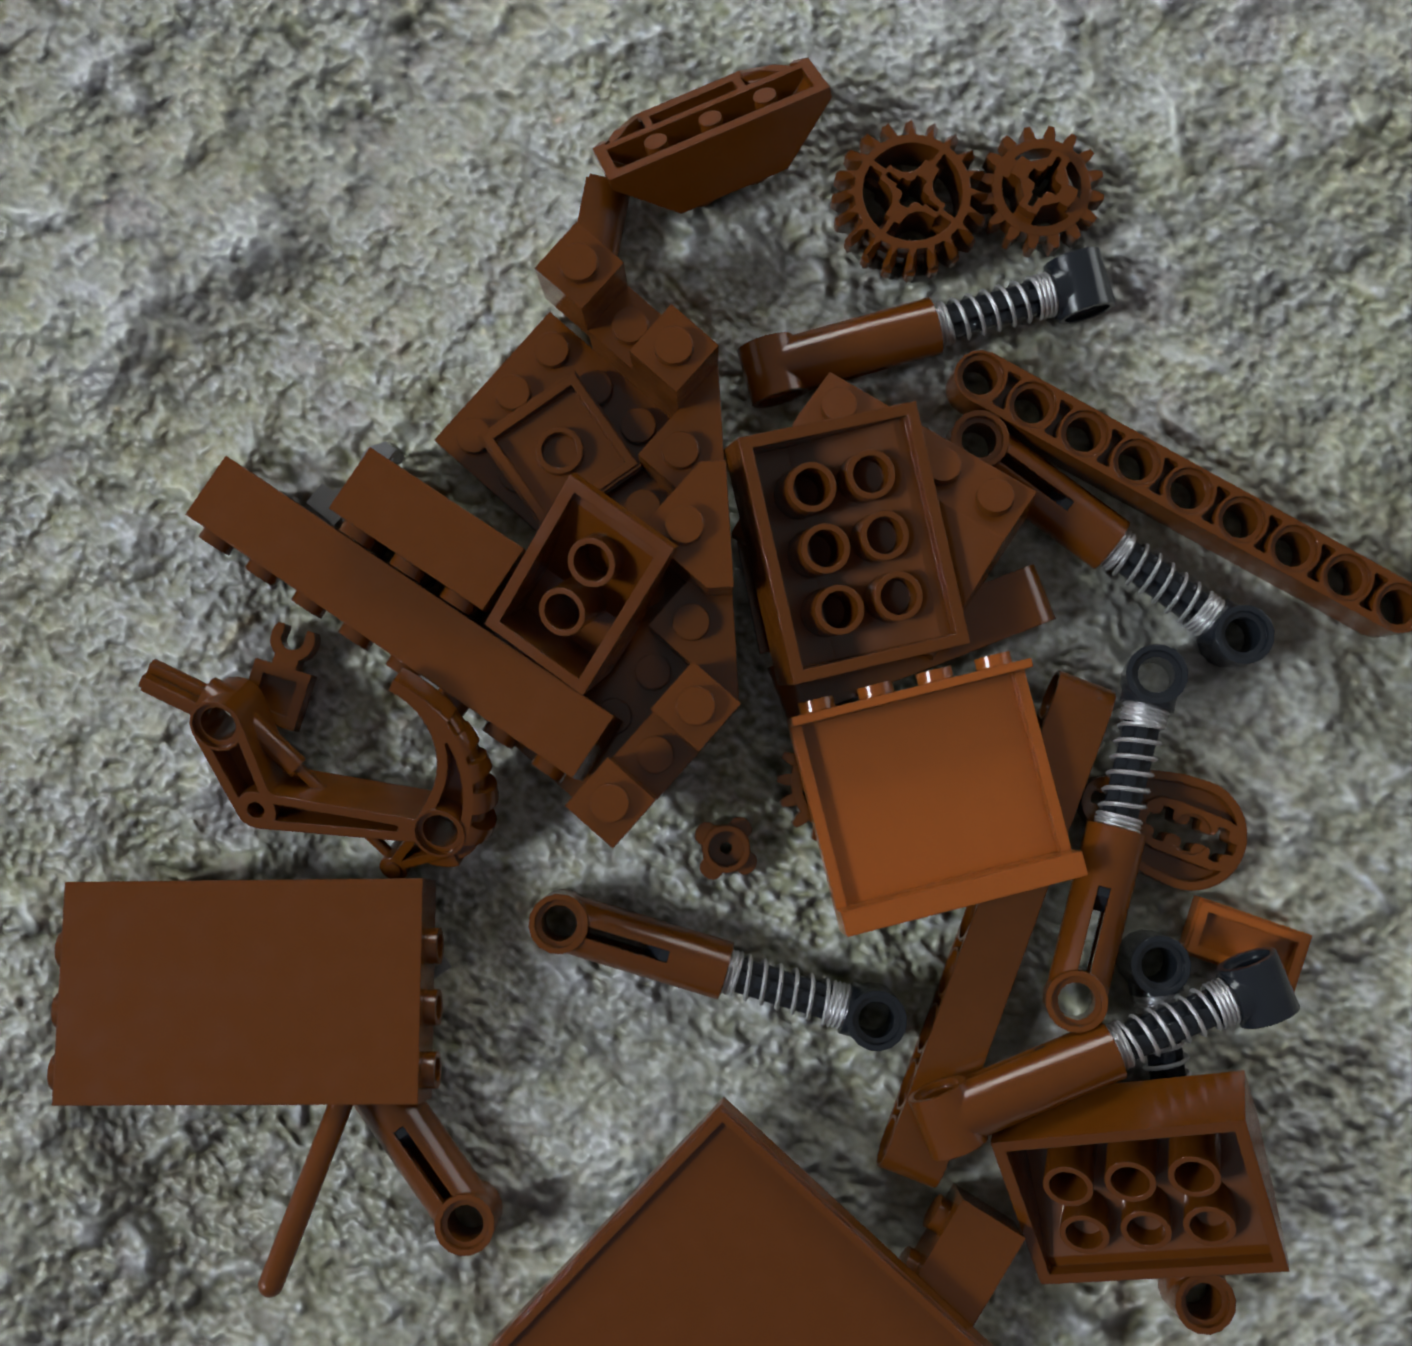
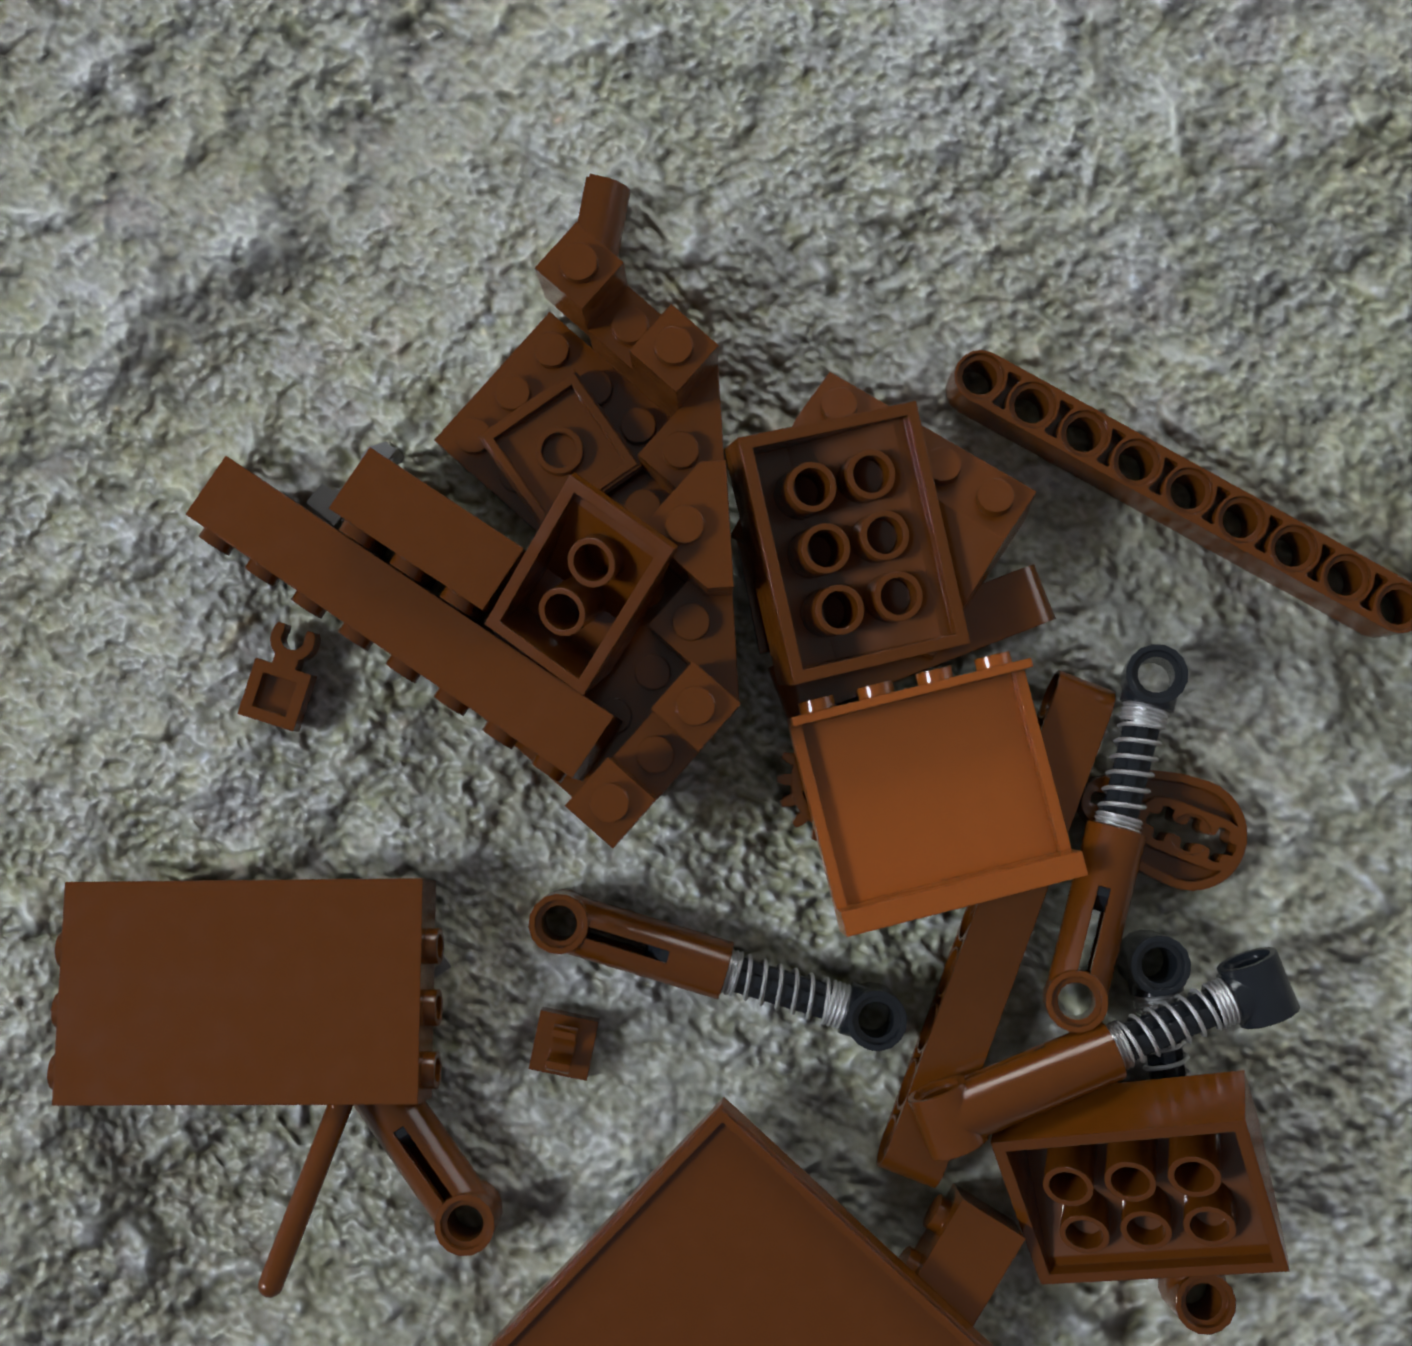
(278, 792): reddish brown piece -> none
(564, 1043): none -> reddish brown tile
(716, 136): reddish brown wedge -> none
(716, 862): reddish brown plate -> none
(789, 365): piece -> none
(875, 171): reddish brown gear -> none
(1062, 206): reddish brown gear -> none
(1102, 538): piece -> none
(1219, 932): dark orange tile -> none

